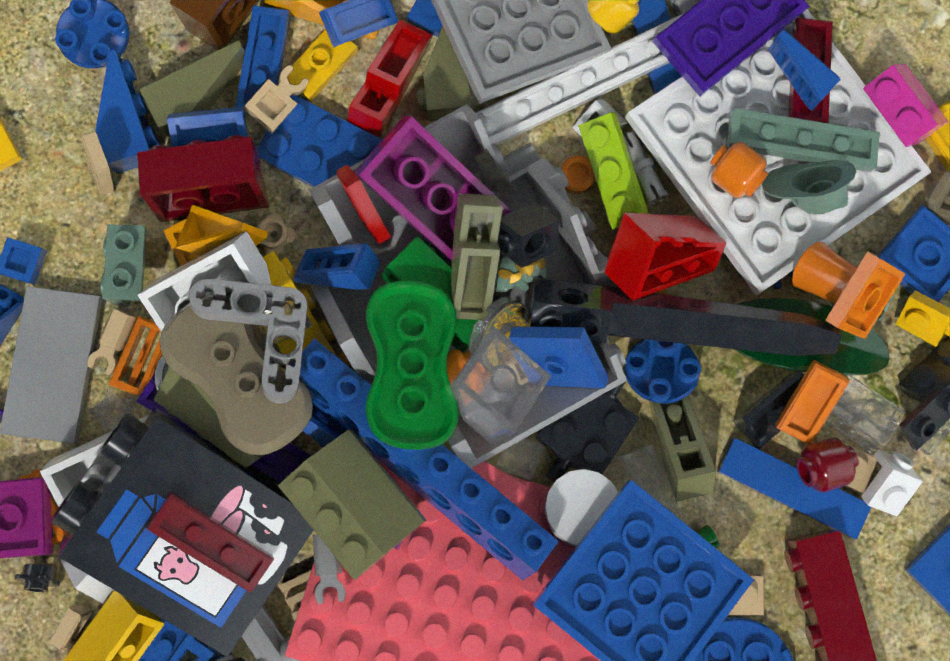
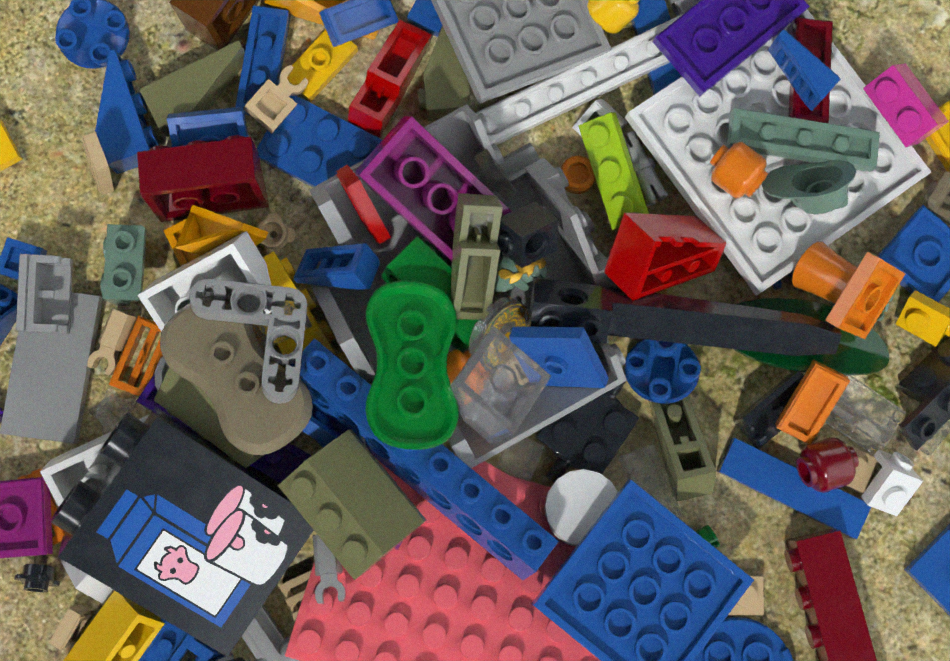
(44, 294): none -> light grey hinge
(210, 542): dark red tile -> none

